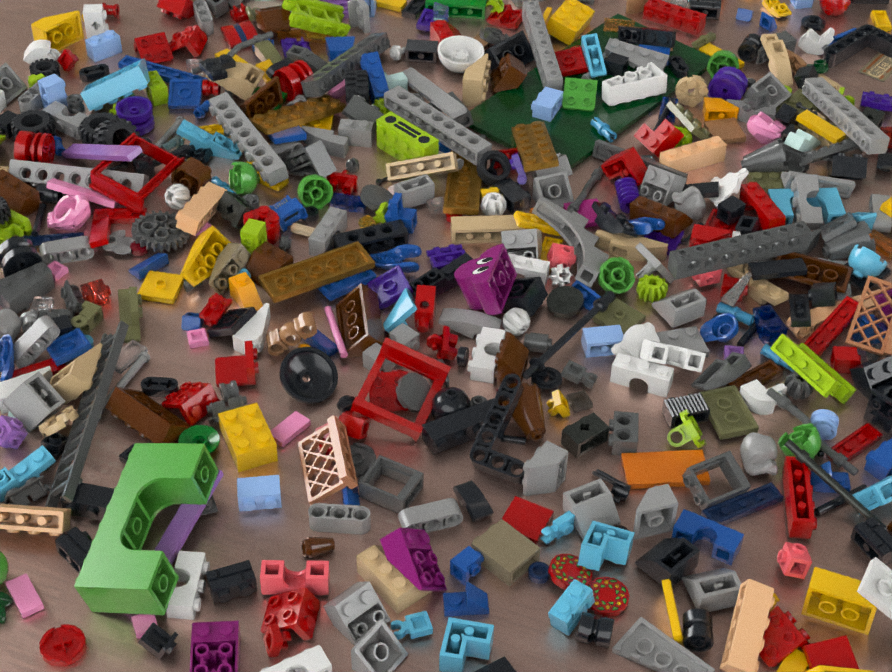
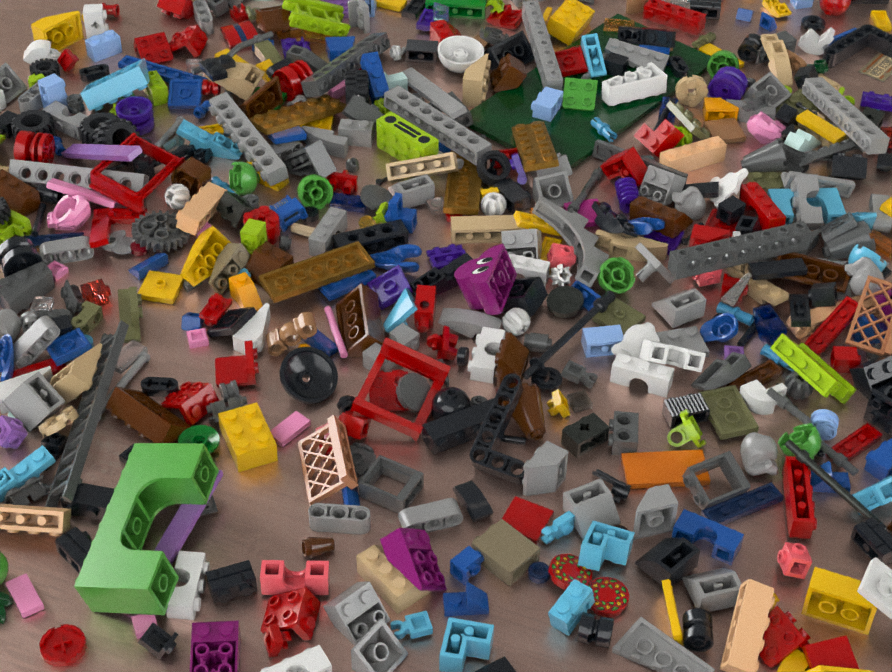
(259, 493): light blue brick -> none
(652, 288): lime gear -> none
(835, 502): black bar -> none
(859, 271): none -> light grey piece

